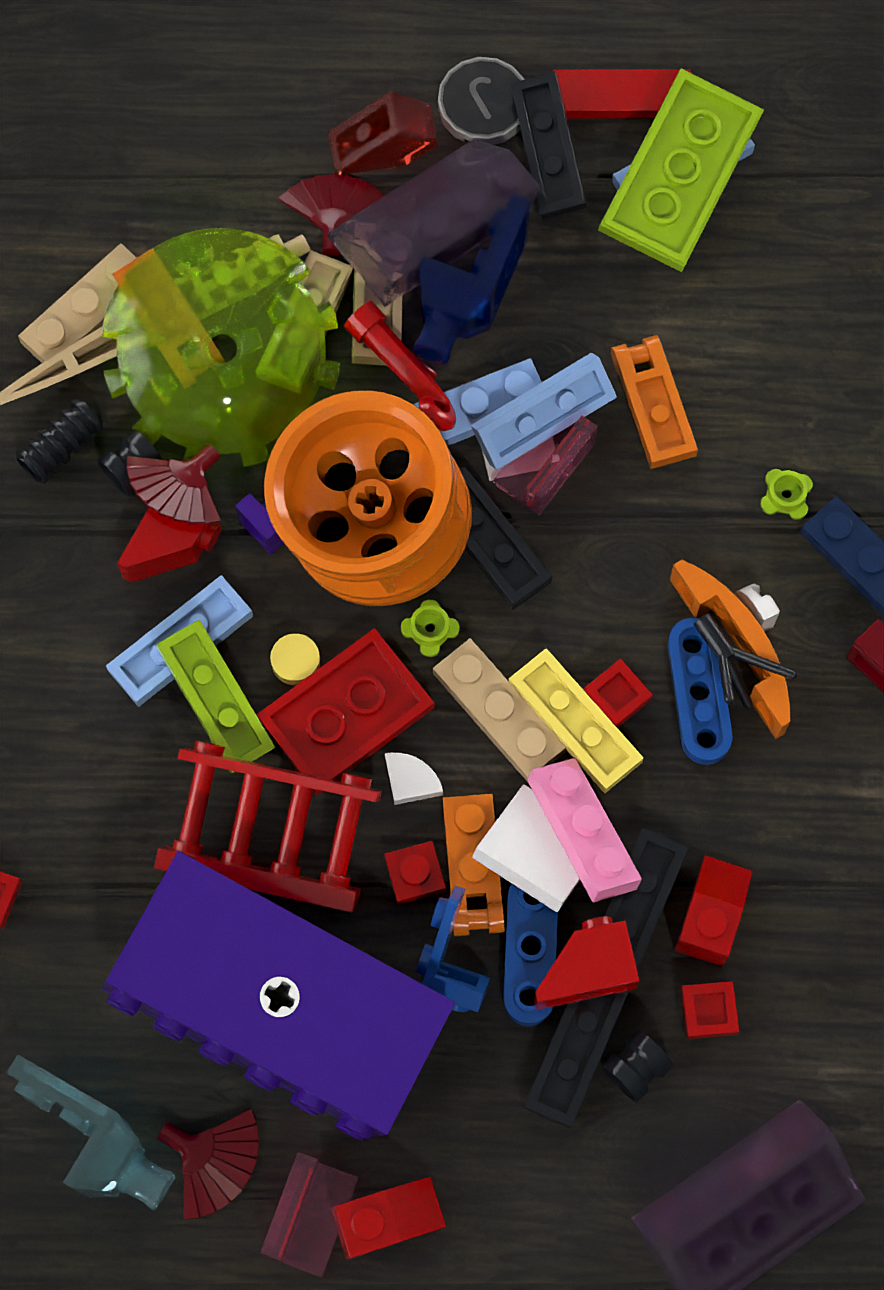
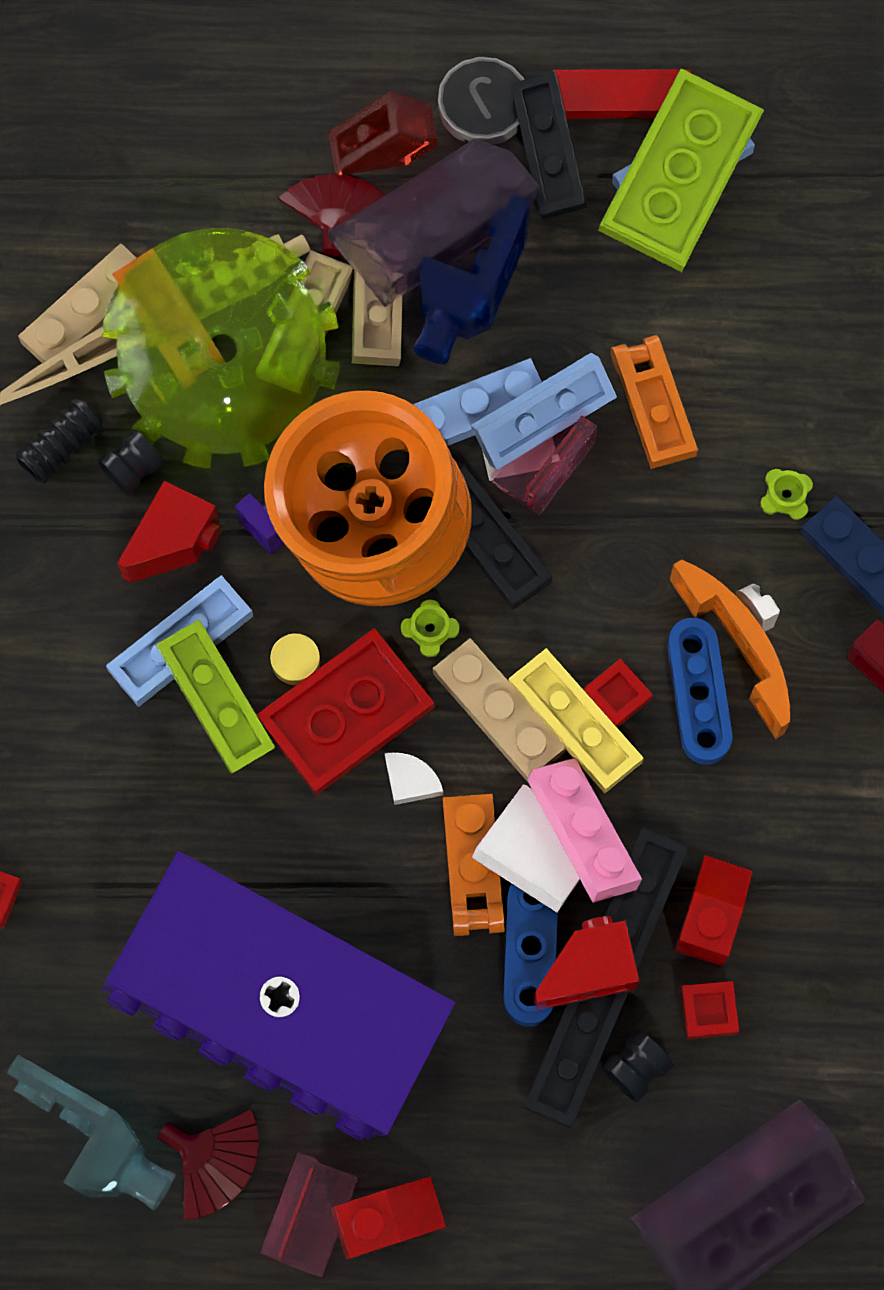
(176, 486): dark red hand -> none
(284, 875): red fence -> none
(369, 326): red plant -> none
(415, 873): red plate -> none
(449, 980): blue bracket -> none
(728, 671): black plant -> none

